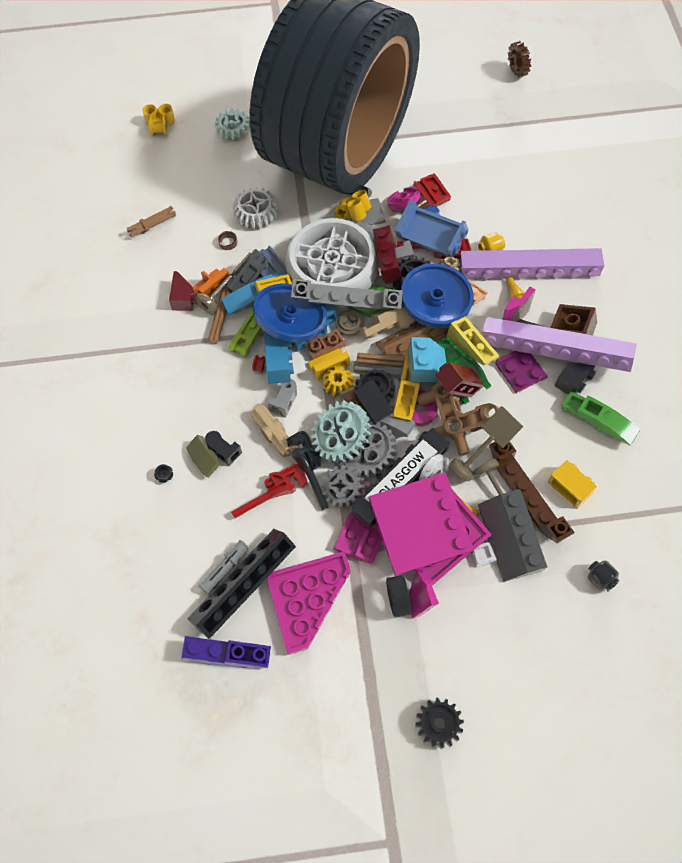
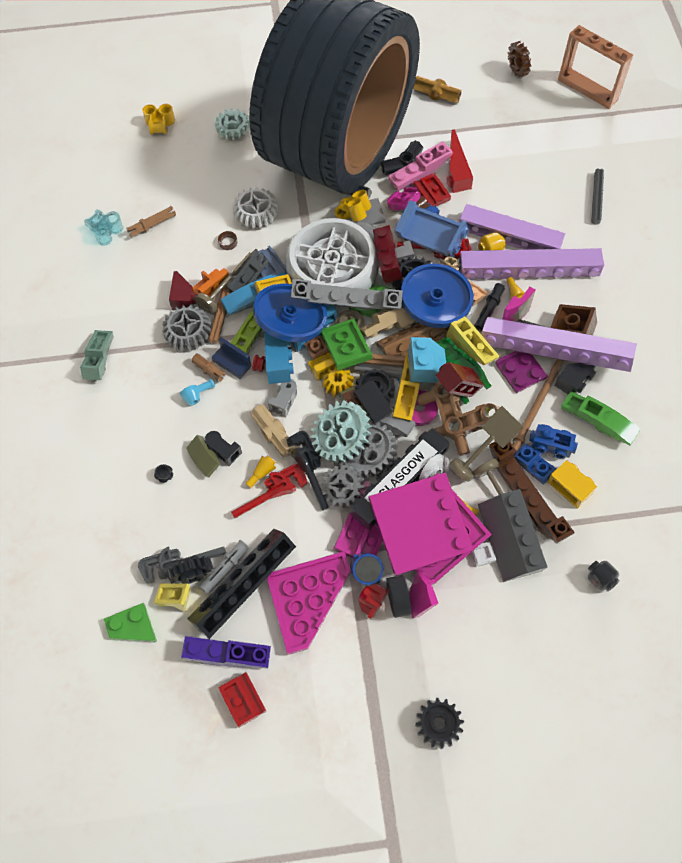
(96, 355): none -> sand green slope
(104, 226): none -> clear light blue piece
(131, 625): none -> bright green wing
(166, 559): none -> dark grey piece
(173, 595): none -> light yellow slope
(176, 324): none -> light grey gear
(189, 570): none -> black gear
(191, 393): none -> medium azure bar
(208, 367): none -> medium nougat axle
(232, 359): none -> dark blue panel
(242, 699): none -> red plate
(264, 467): none -> yellow cone
(346, 344): none -> bright green tile
(367, 568): none -> pearl dark grey piece
(372, 599): none -> red piece
(407, 157): none -> black piece
(425, 165): none -> bright pink slope
(437, 89): none -> pearl gold piece
(459, 174): none -> red slope
(492, 301): none -> black pin
(514, 231): none -> lavender brick
(520, 438): none -> medium nougat bar
(532, 462): none -> blue slope
(554, 441): none -> blue brick
(584, 84): none -> nougat window
(597, 196): none -> dark grey axle

